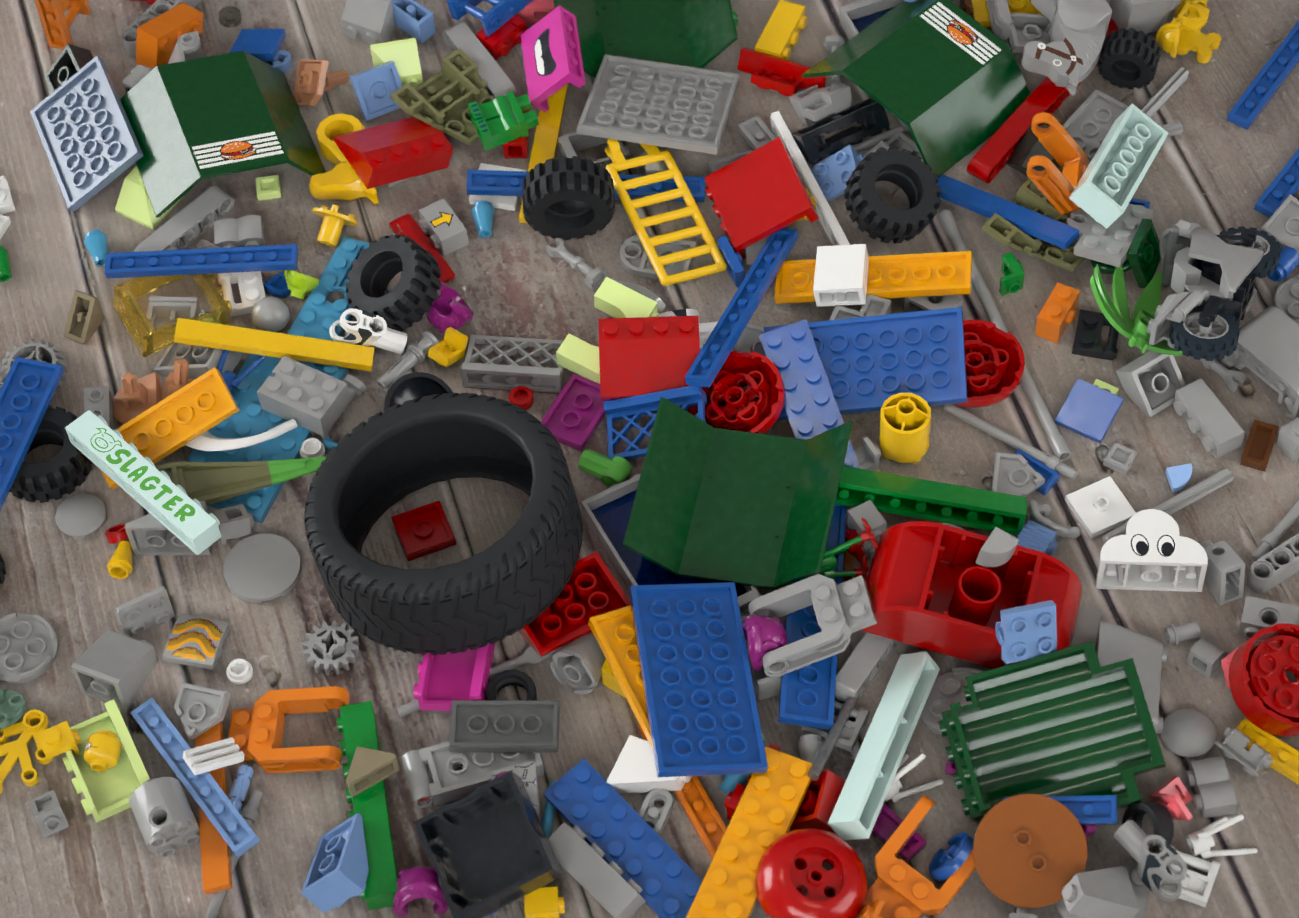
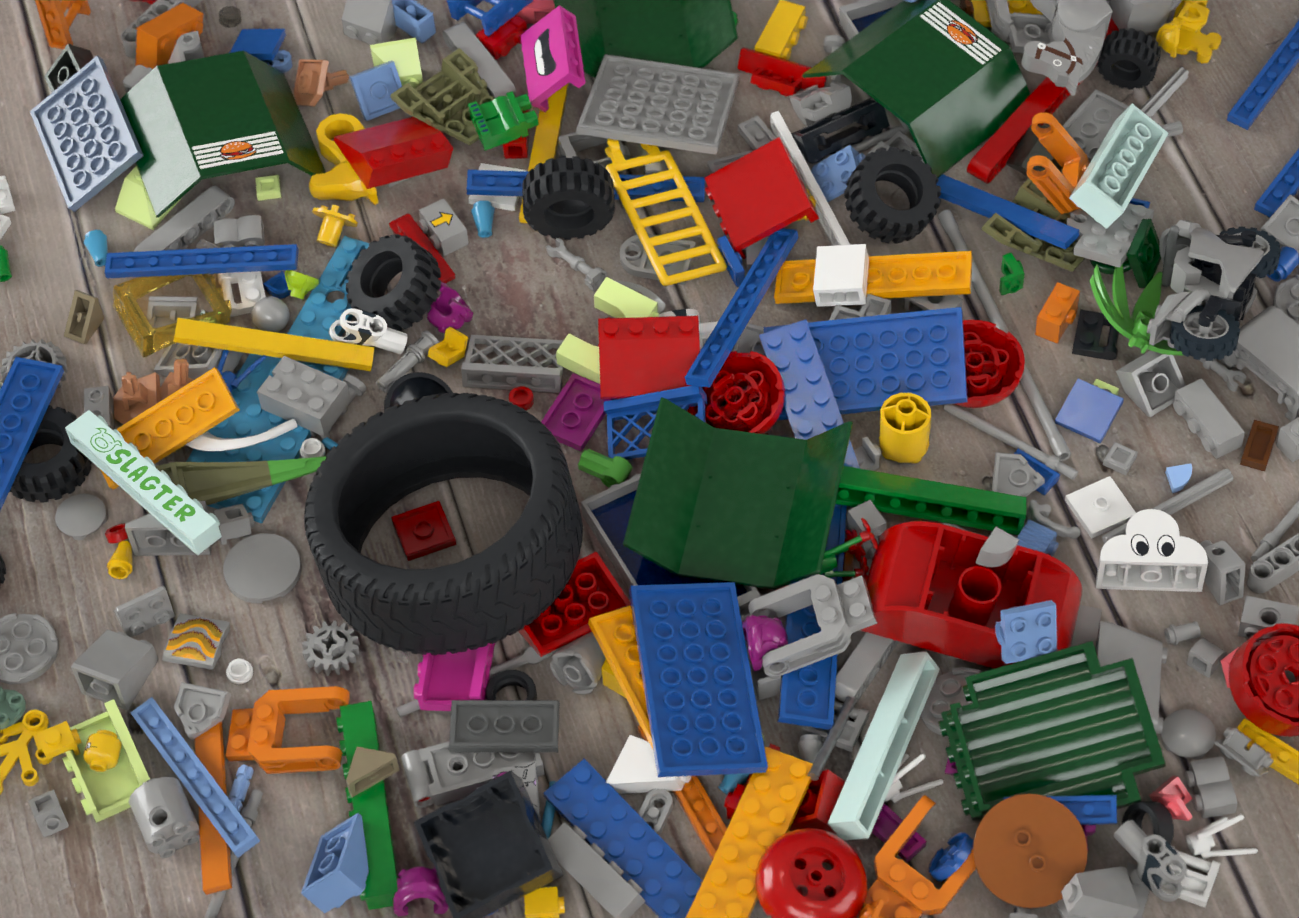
(210, 754): white tile -> none

